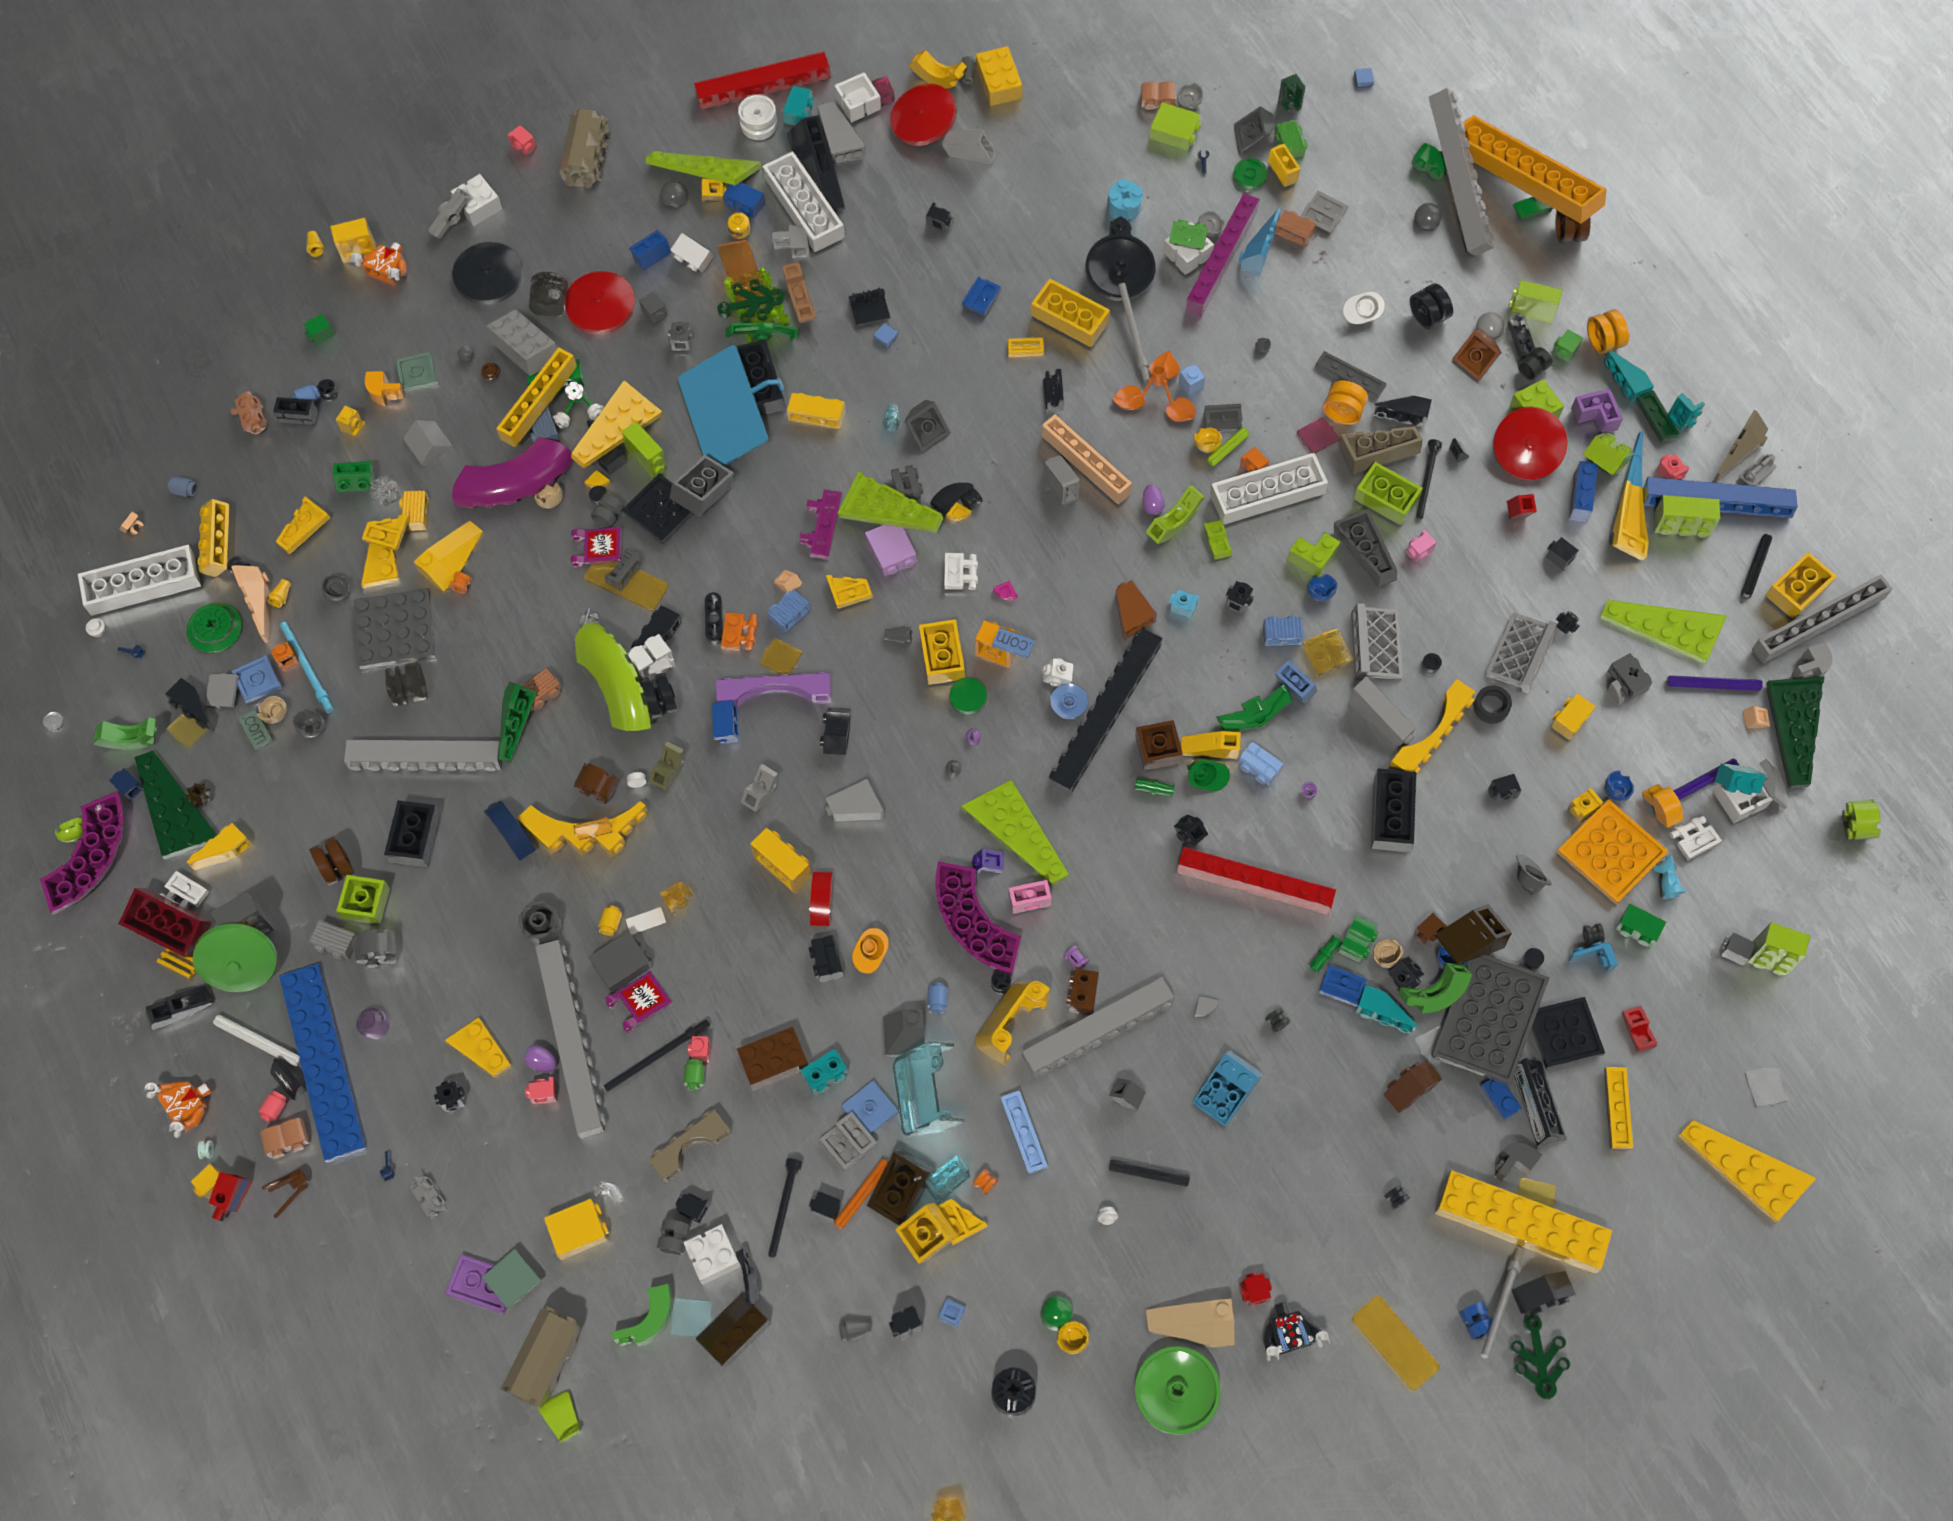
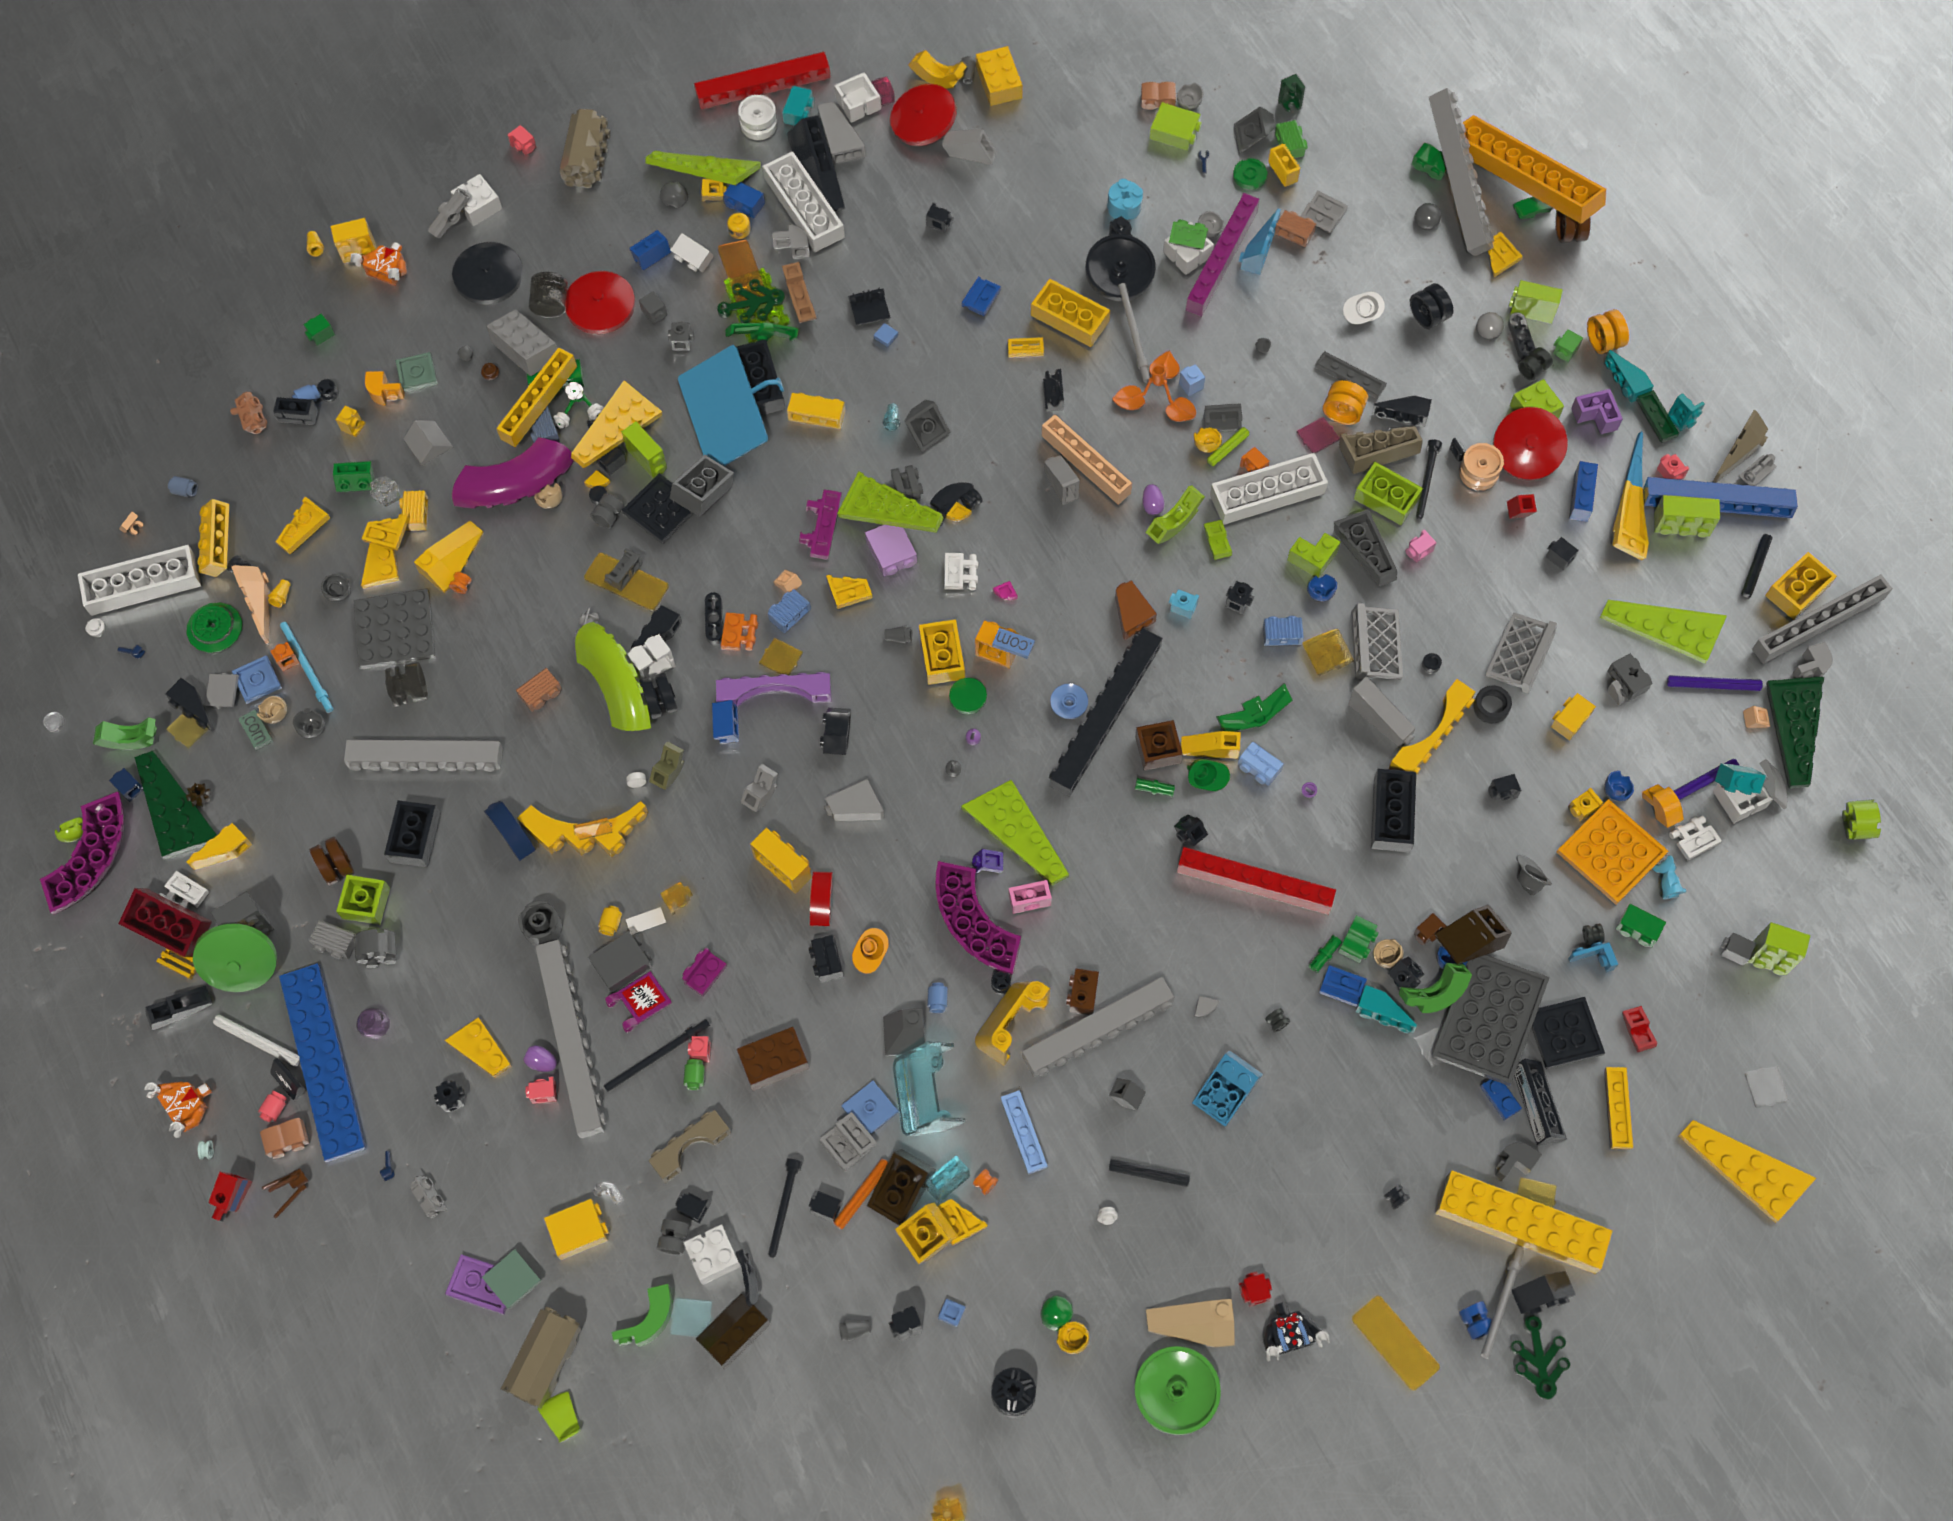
(205, 1181): yellow brick -> none
(515, 711): green wedge -> none
(596, 782): reddish brown brick -> none
(599, 545): flag -> none
(703, 972): none -> magenta bracket
(824, 1072): teal brick -> none
(1057, 672): white brick -> none
(1076, 958): medium lavender bush -> none
(1296, 682): medium blue brick -> none
(1364, 77): medium blue tile -> none
(1412, 1085): reddish brown brick -> none
(1477, 354): dark orange slope -> none
(1481, 466): none -> light nougat wheel
(1503, 254): none -> yellow wing
(1533, 958): black tile -> none
(1567, 622): black gear -> none
(1608, 453): lime brick -> none

